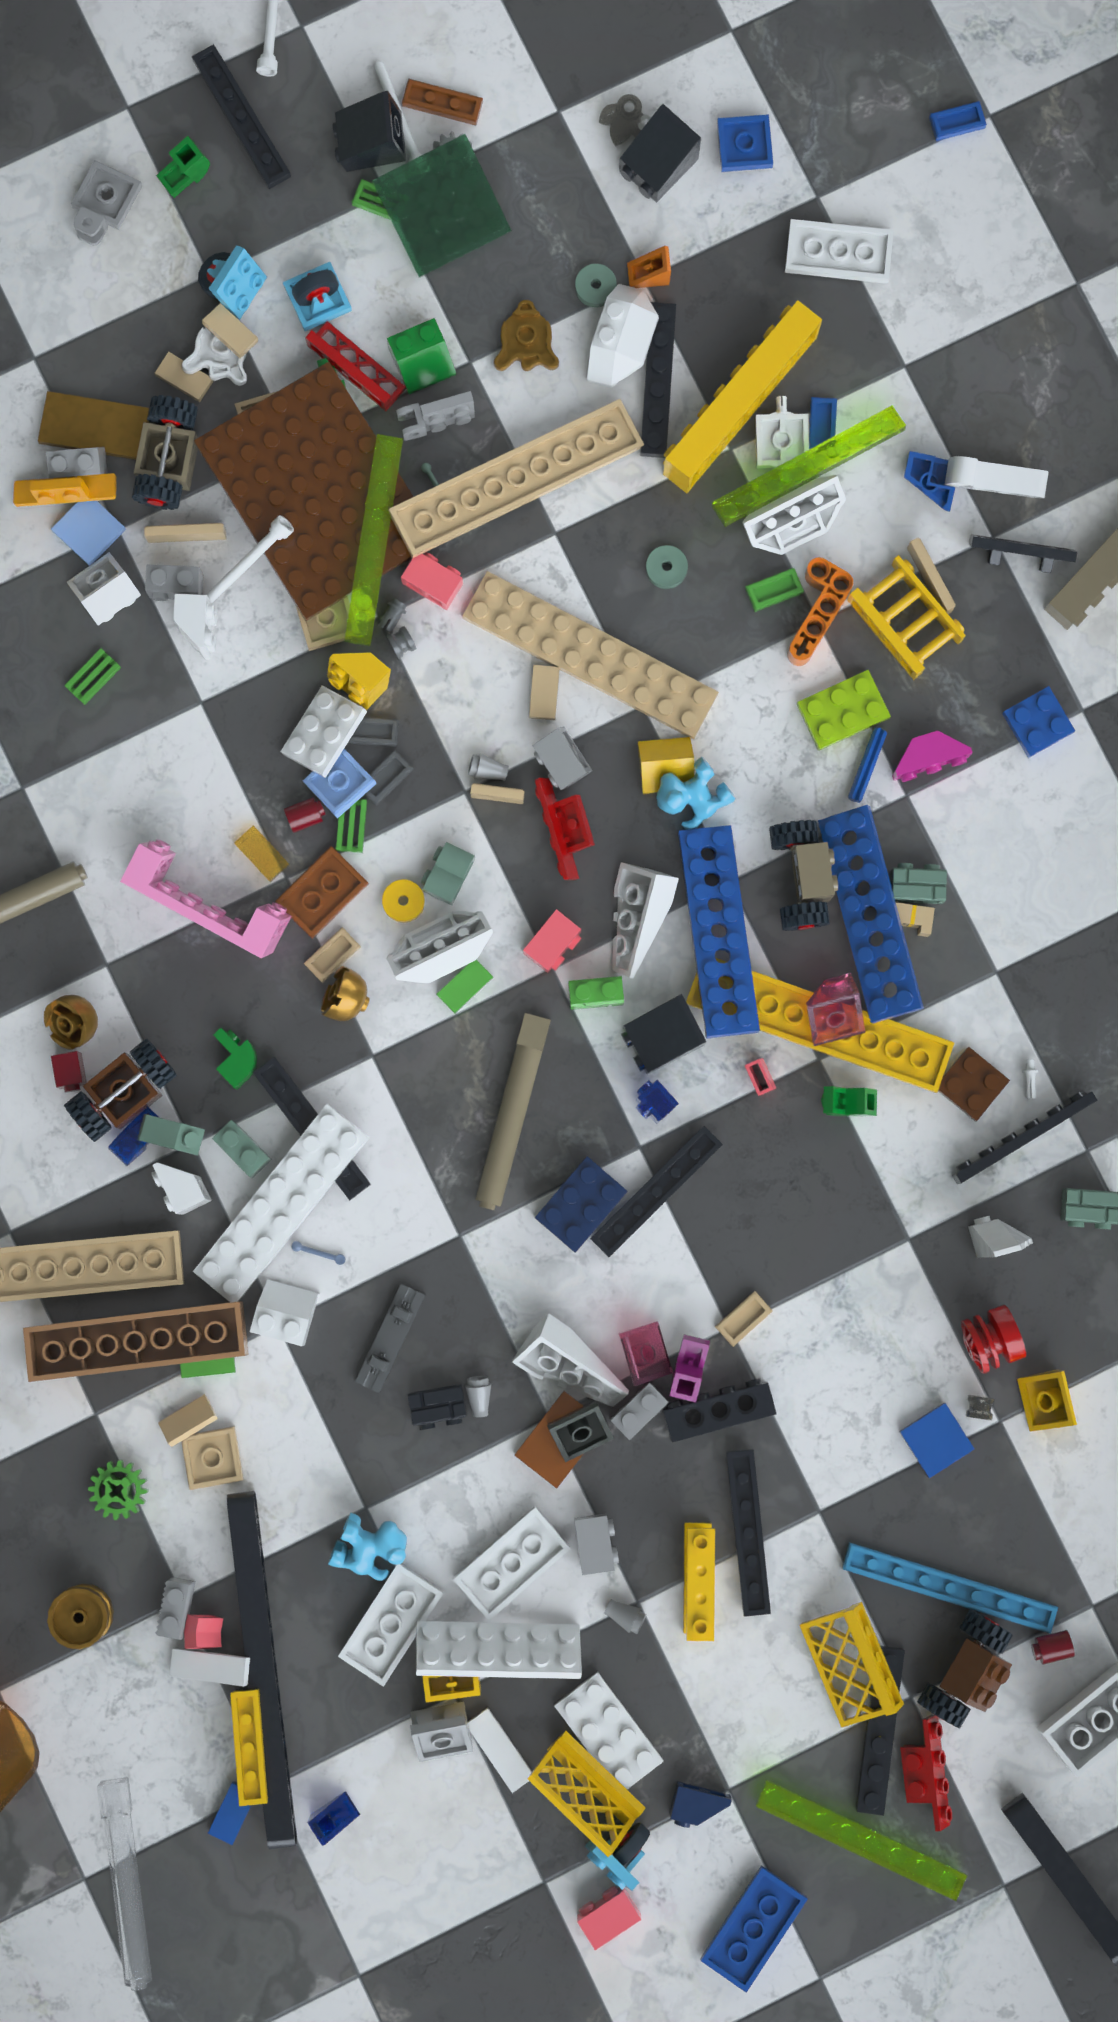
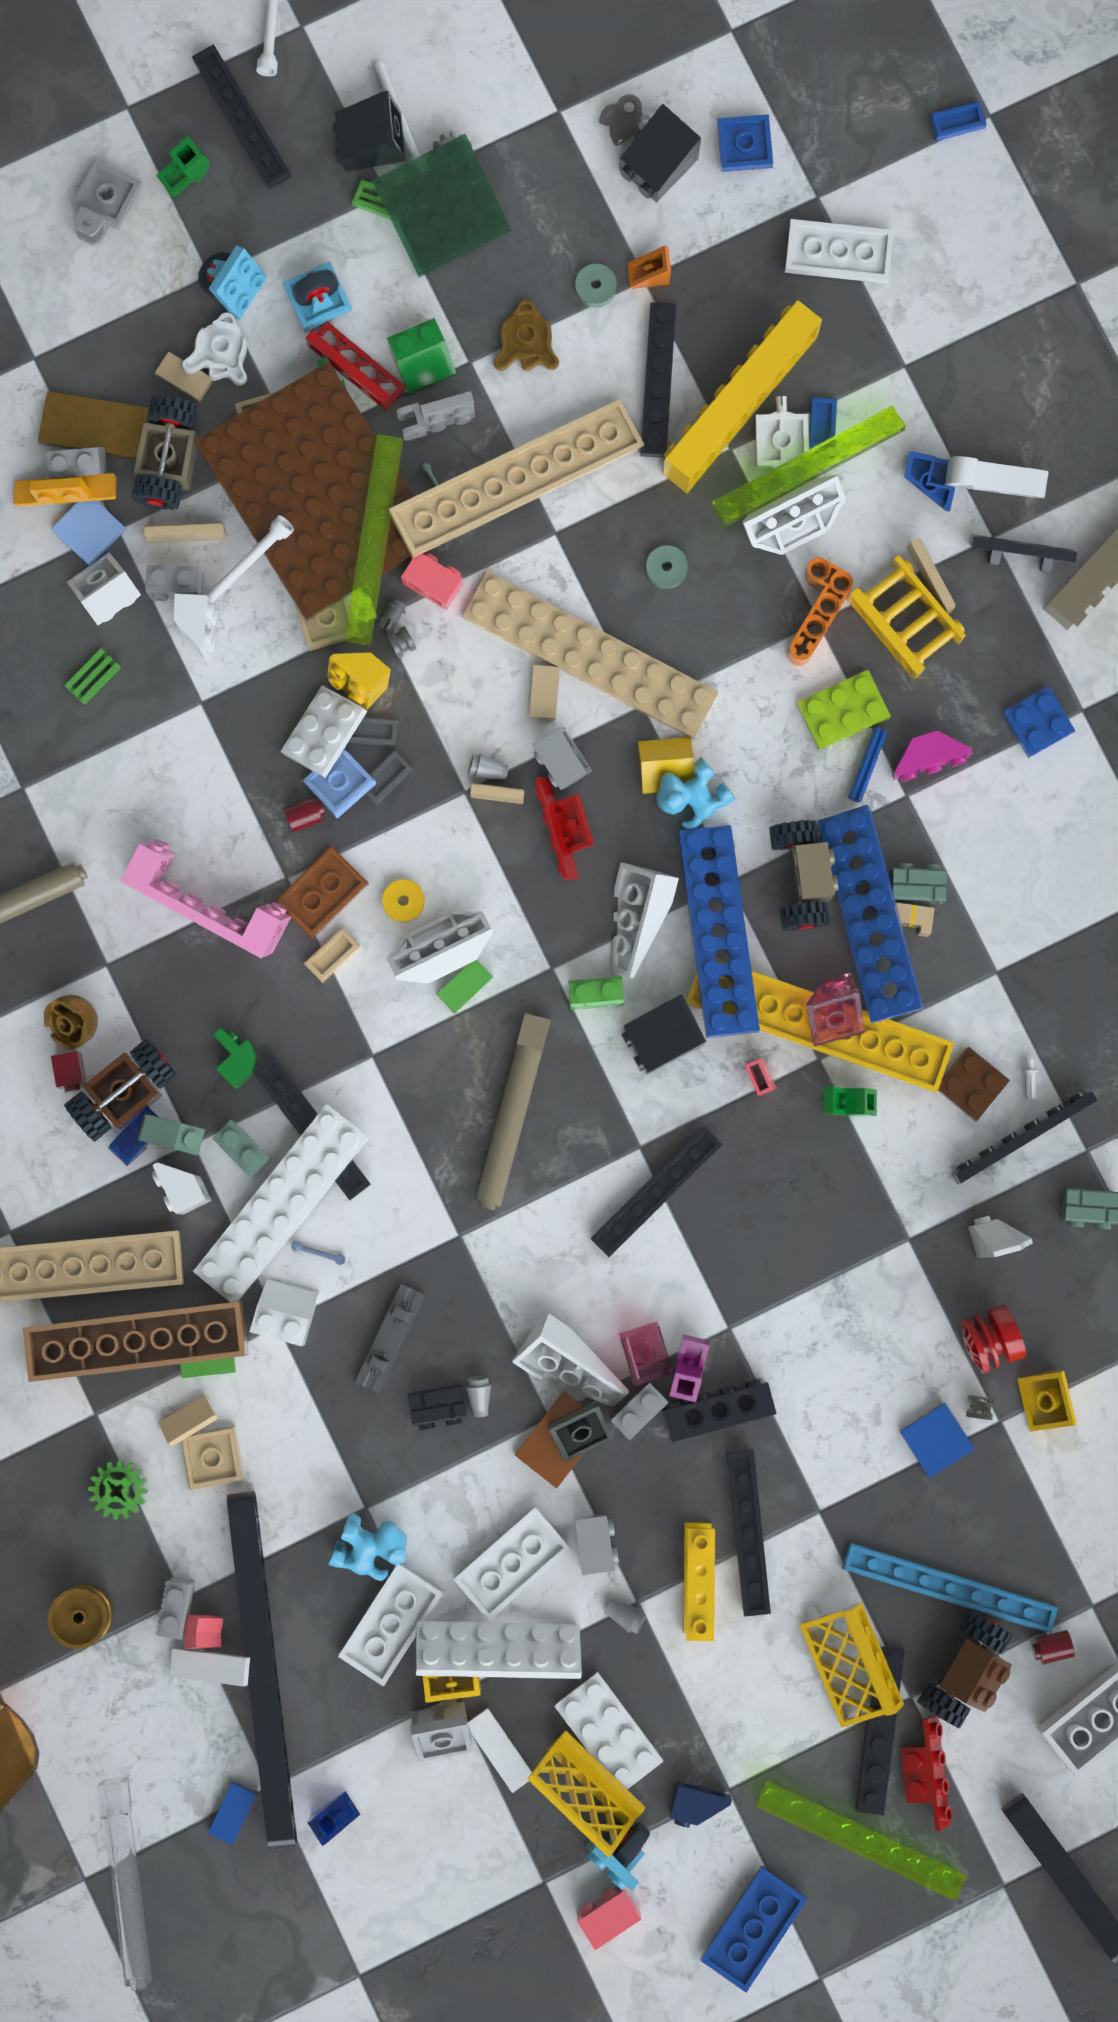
(230, 330): tan tile -> none
(249, 1747): yellow fence -> none
(261, 853): clear yellow tile -> none
(345, 996): pearl gold cylinder -> none
(349, 848): bright green tile -> none
(442, 102): dark orange tile -> none
(448, 873): sand green brick -> none
(553, 941): coral brick -> none
(581, 1204): dark blue brick -> none
(621, 336): white wedge -> none
(655, 1101): clear blue brick -> none
(743, 1318): tan tile -> none
(774, 589): bright green tile -> none

